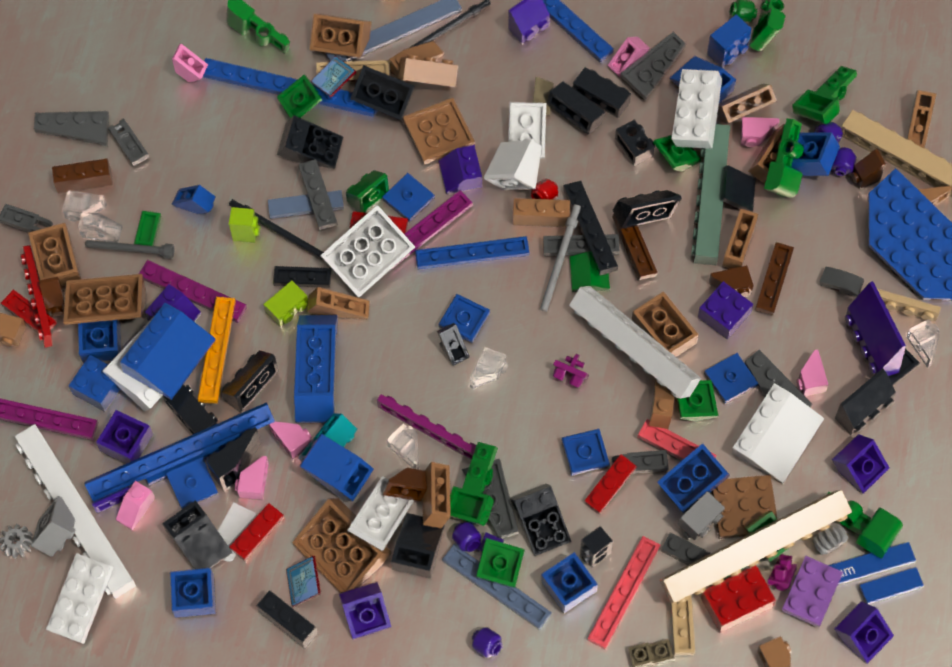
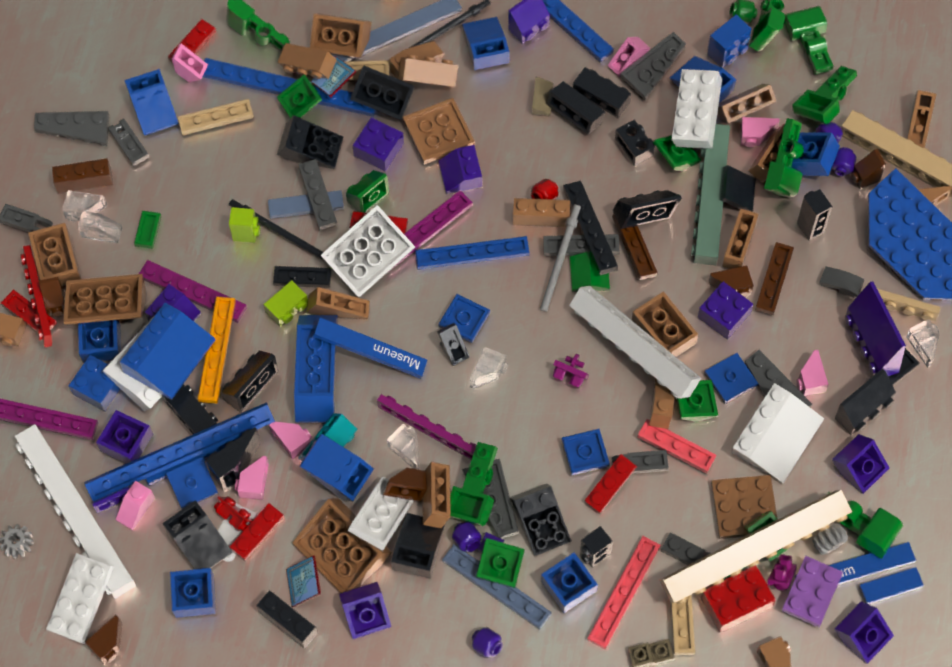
(54, 528): light grey slope -> none
(106, 640): none -> reddish brown slope
(151, 102): none -> blue slope
(165, 250): dark grey piece -> none
(194, 199): blue slope -> none
(196, 37): none -> red plate
(215, 117): none -> tan plate
(227, 507): none -> red hinge
(307, 61): none -> medium nougat brick
(370, 348): none -> blue tile
(378, 144): none -> dark purple brick
(408, 197): blue plate -> none
(486, 43): none -> blue slope
(515, 165): white slope -> none
(528, 121): white tile -> none
(693, 478): blue brick -> none
(701, 516): light grey brick -> none
(807, 27): none -> green plate
(814, 214): none -> black brick

